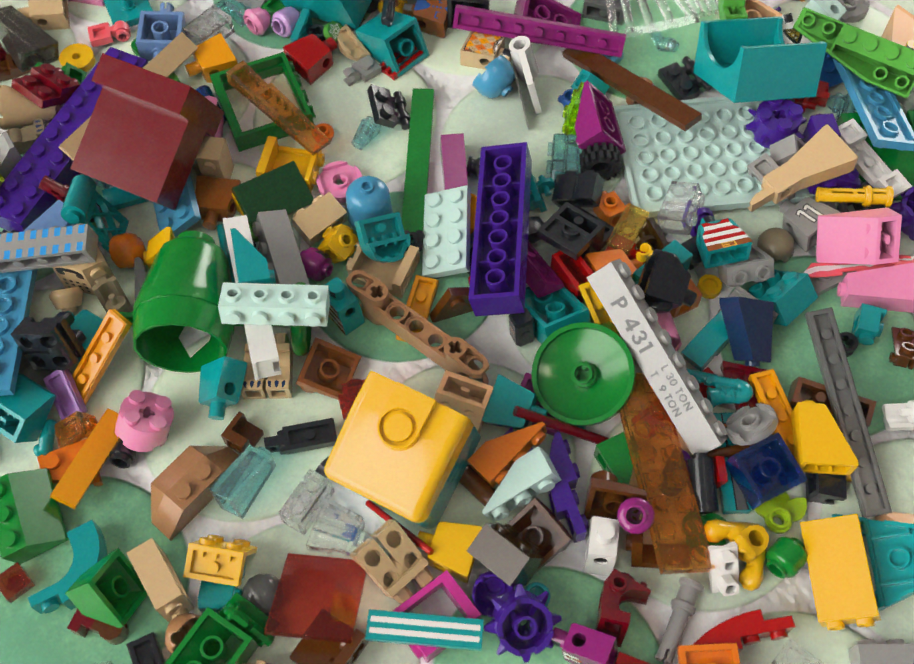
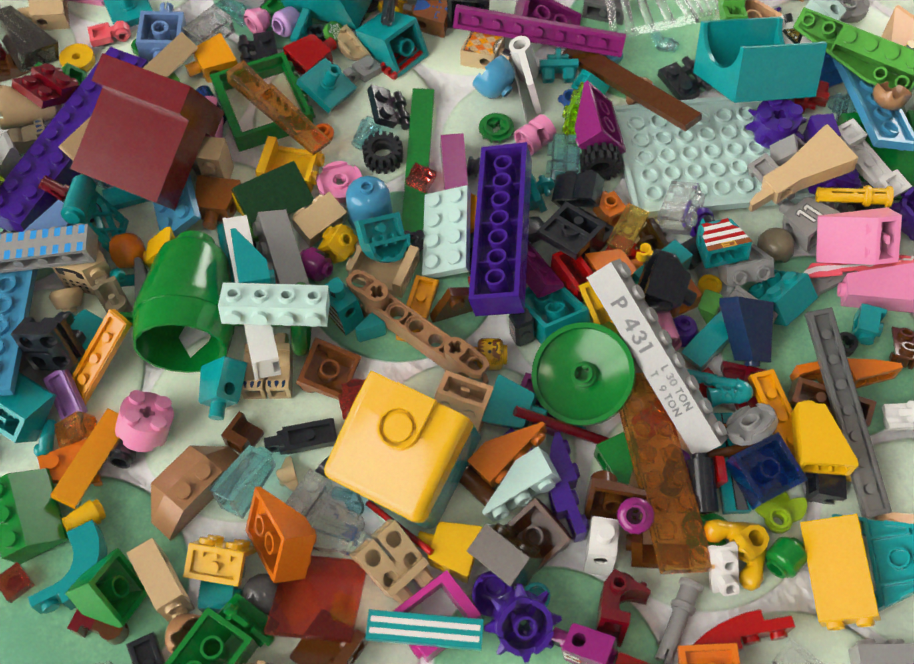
(87, 511): none -> yellow cone
(123, 279): none -> teal arm
(263, 44): none -> black plate
(280, 537): none -> orange slope
(287, 475): none -> tan piece
(326, 85): none -> teal tile
(352, 500): none -> clear light blue arm
(370, 328): none -> teal slope
(380, 142): none -> black tyre
(421, 177): none -> clear red tile
(490, 122): none -> green gear
(494, 352): none -> yellow head
(536, 133): none -> bright pink wheel
(558, 64): none -> teal hips
(686, 329): none -> dark purple cone
(709, 305): none -> bright green slope
(863, 371): none -> orange slope
(889, 97): none -> medium nougat hair

